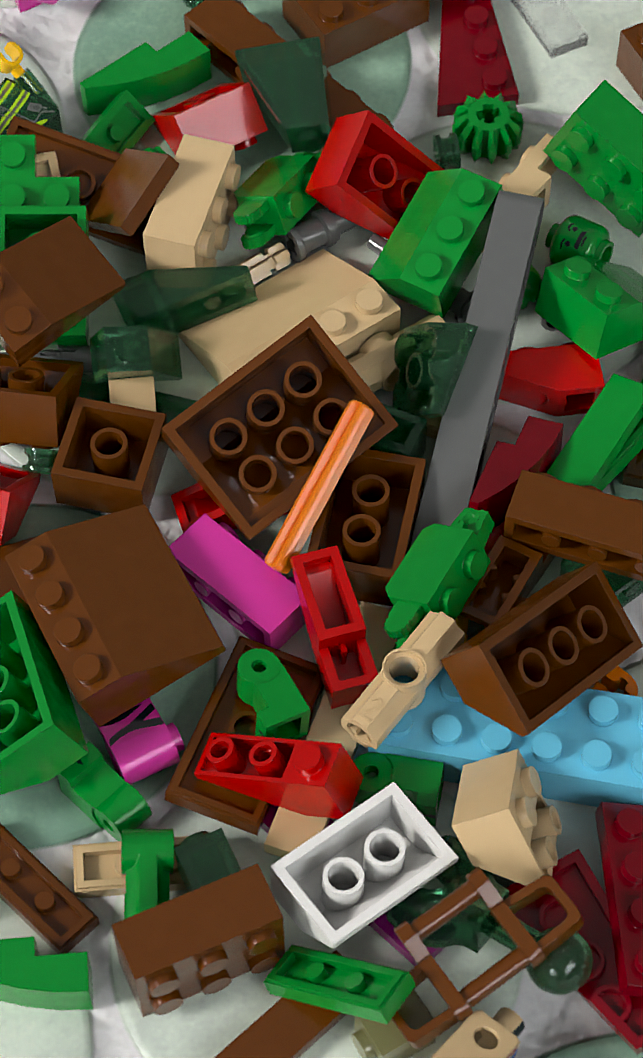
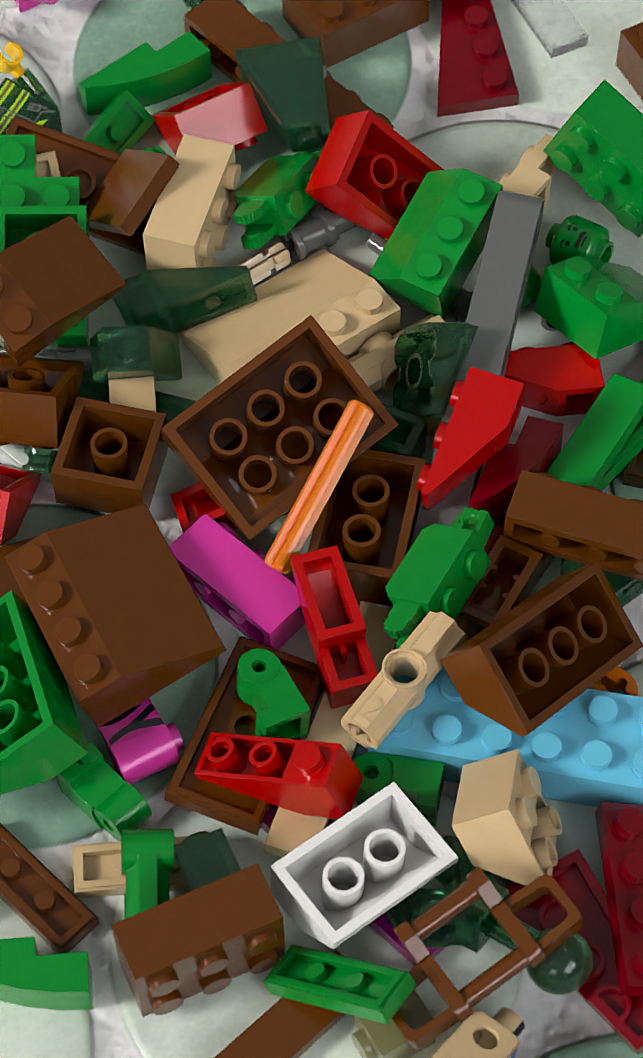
(448, 151): clear green bush -> none
(478, 428): none -> red slope
(488, 127): green gear -> none

